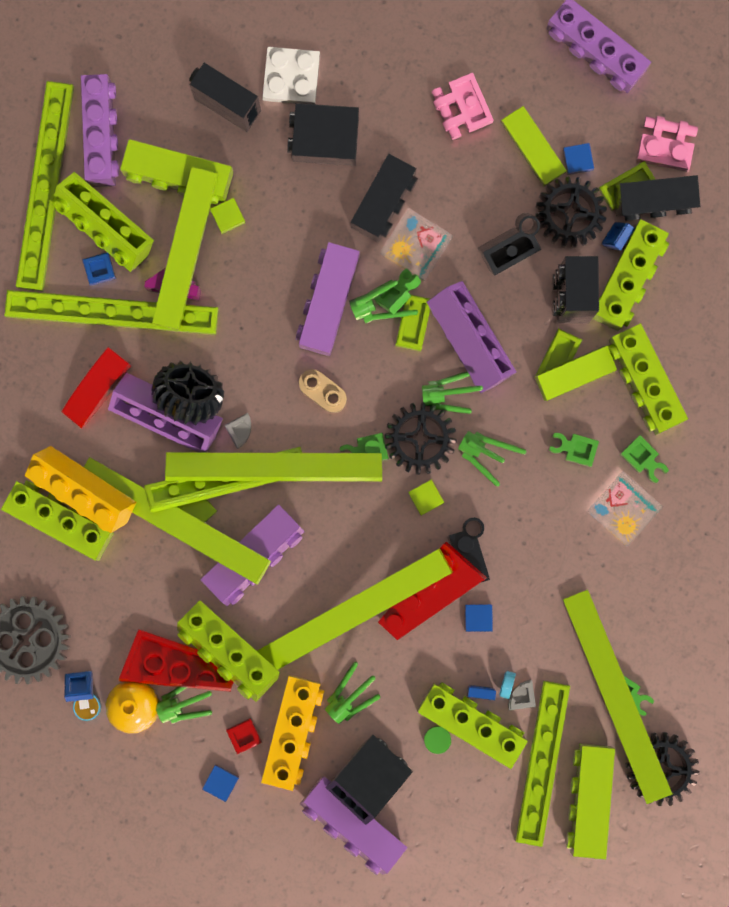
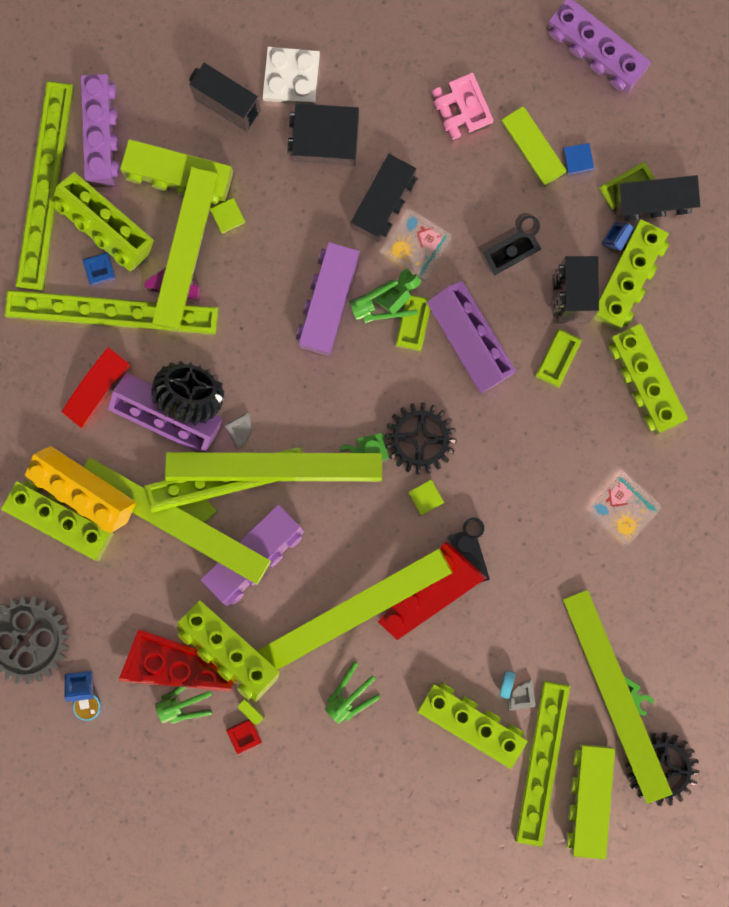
(132, 707): yellow cylinder -> none
(220, 783): blue tile -> none
(250, 711): none -> lime tile
(291, 733): yellow brick -> none
(322, 391): tan plate -> none
(369, 779): black brick -> none
(369, 841): medium lavender brick -> none
(434, 395): bright green plant -> none
(437, 740): bright green tile -> none
(474, 444): bright green plant -> none
(478, 618): blue tile -> none
(481, 692): blue tile -> none
(575, 373): lime tile -> none
(578, 449): bright green plate -> none
(582, 213): black gear -> none
(641, 456): bright green plate -> none
(665, 151): bright pink plate -> none

